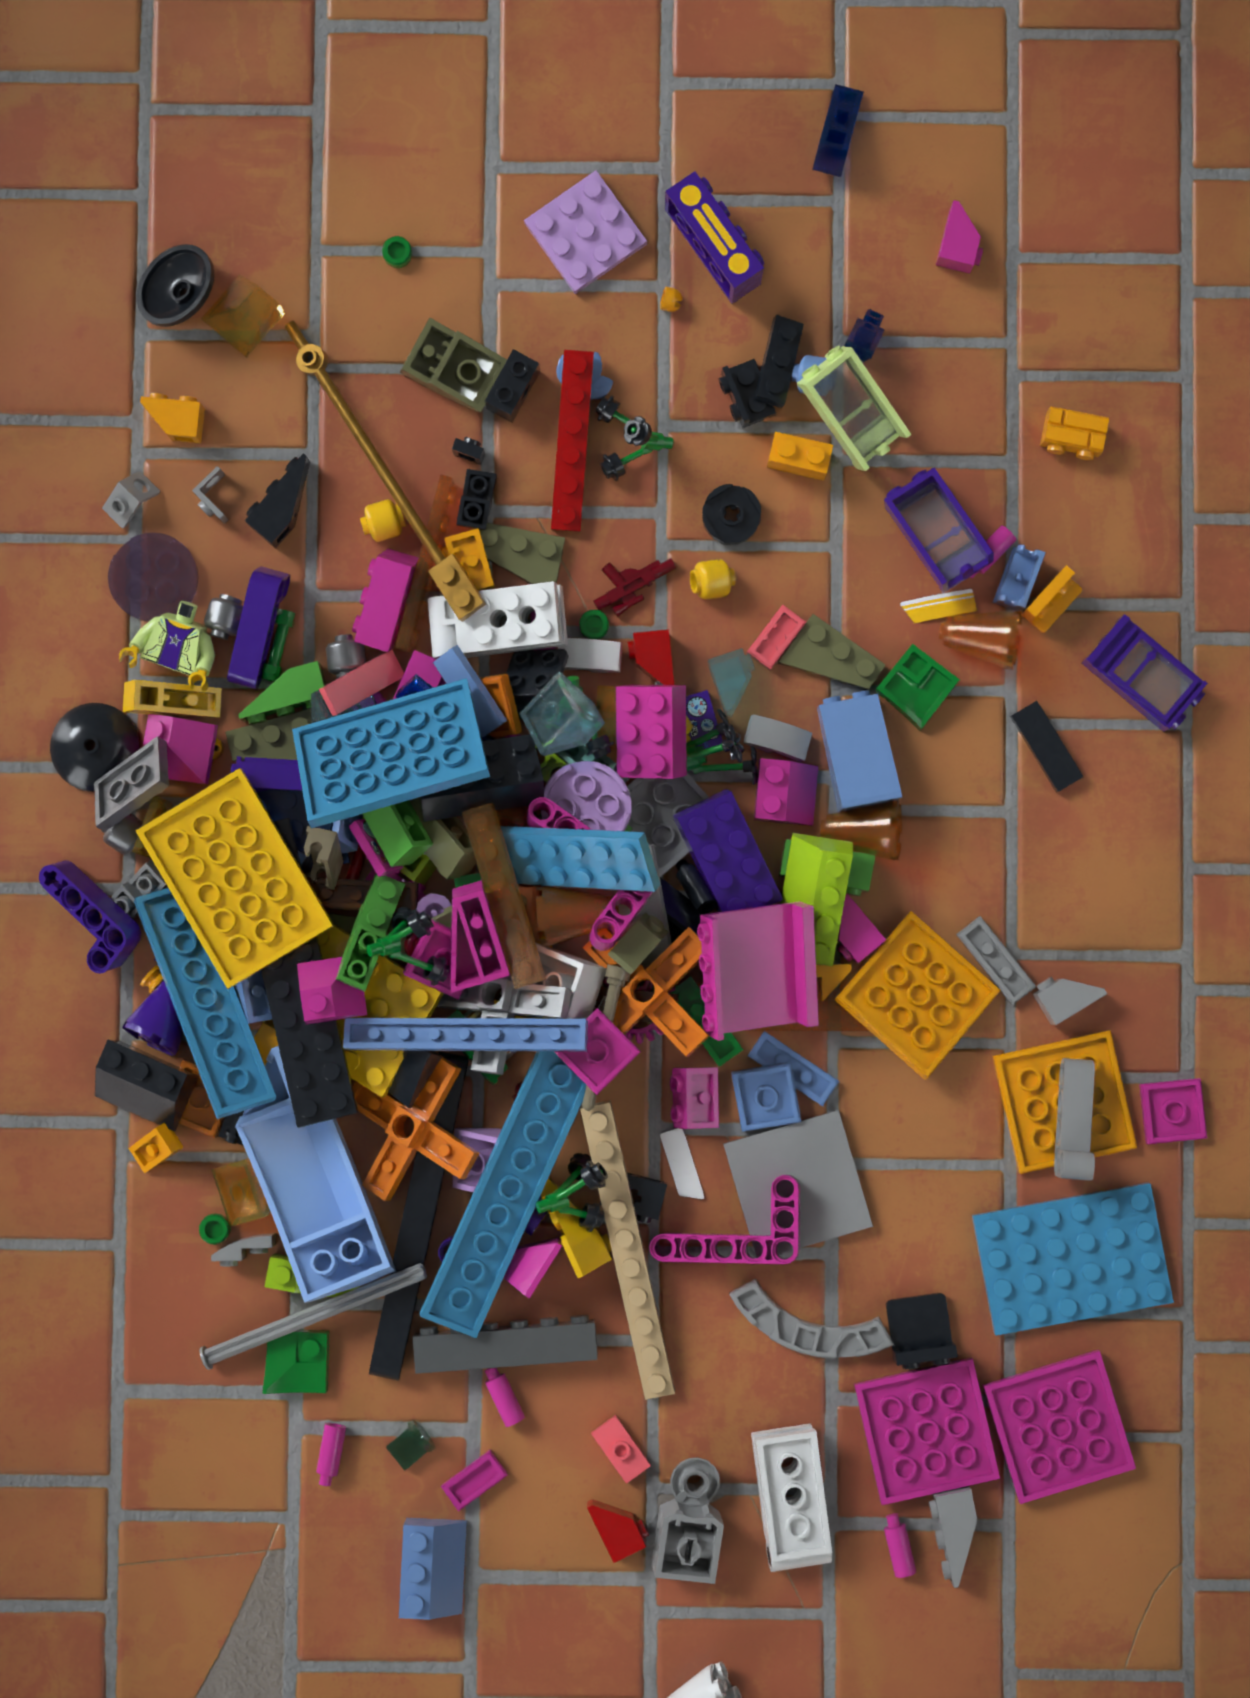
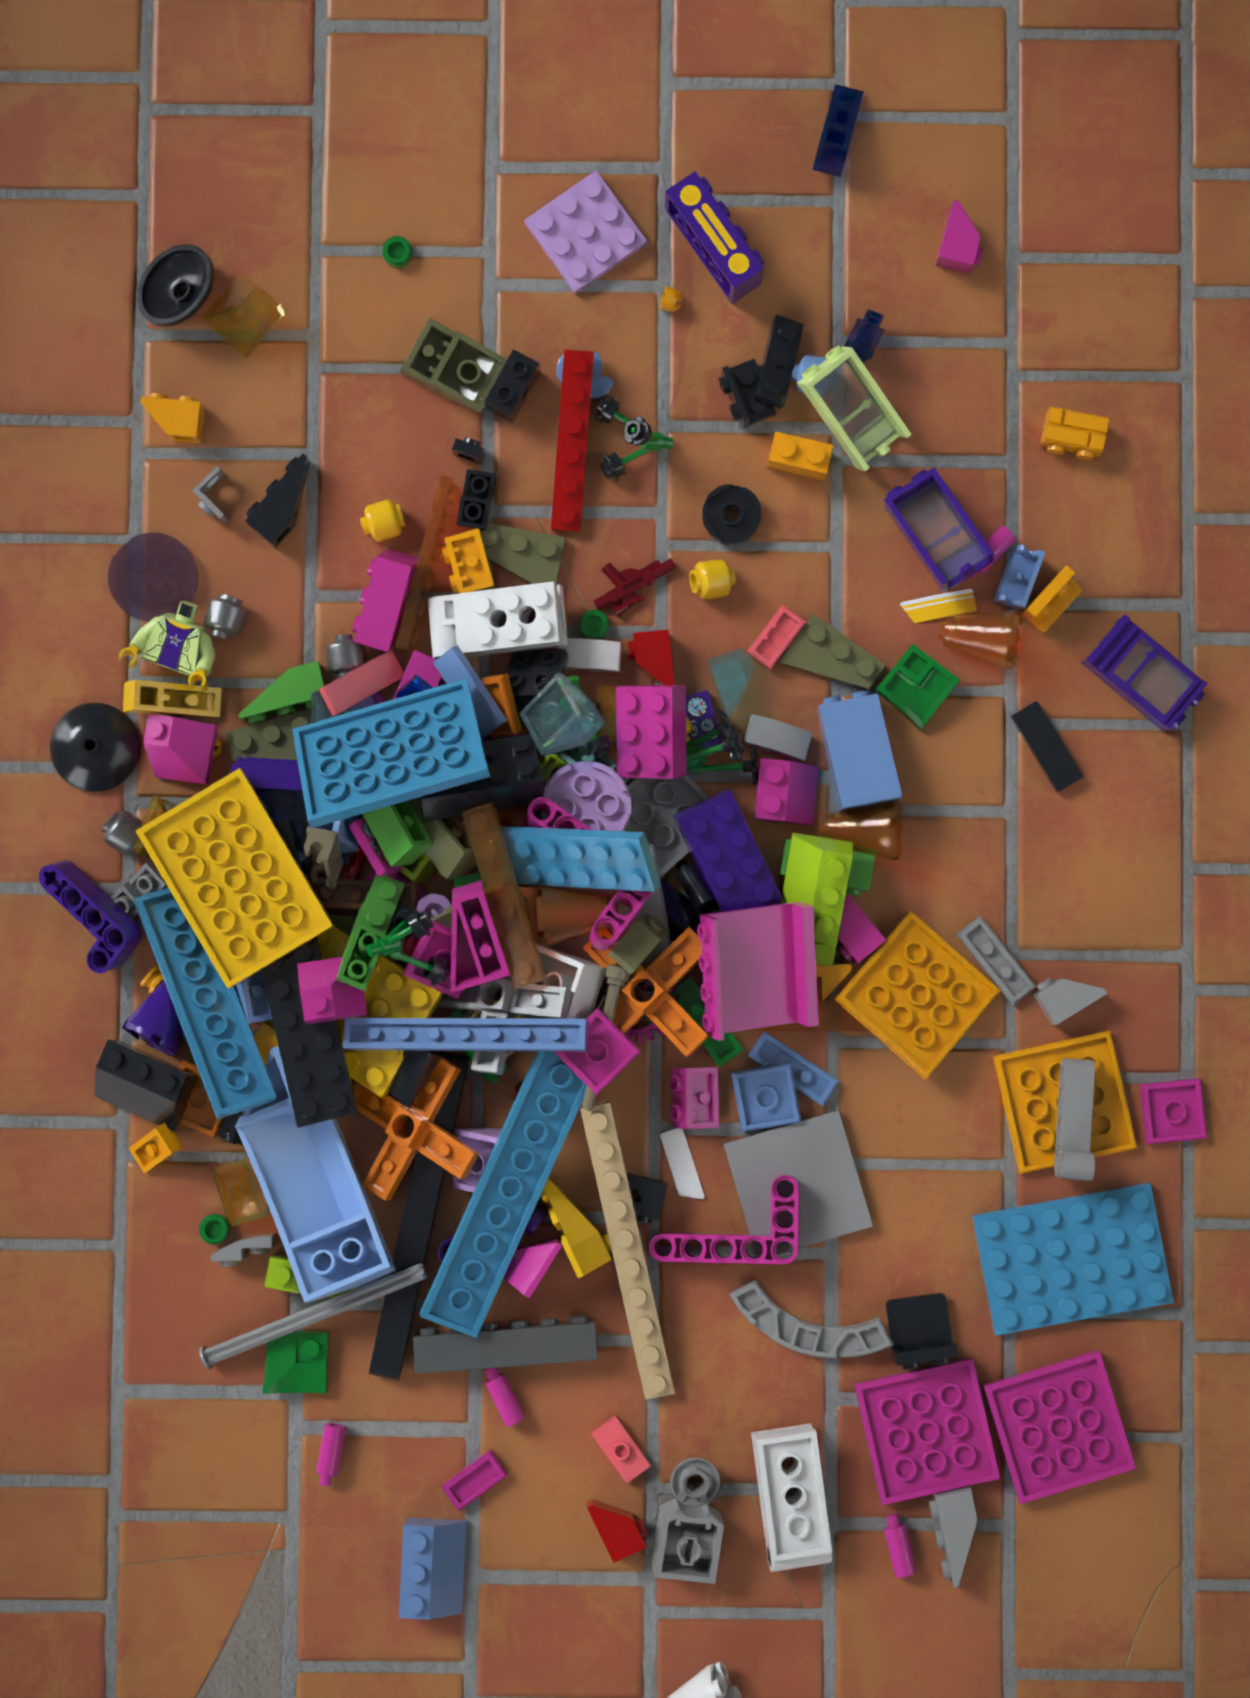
(126, 498): light grey bracket -> none
(131, 784): flat silver plate -> none
(256, 626): dark purple beam -> none
(284, 621): green bar -> none
(410, 1445): clear green tile -> none
(448, 572): pearl gold bar -> none
(587, 1174): plant -> none

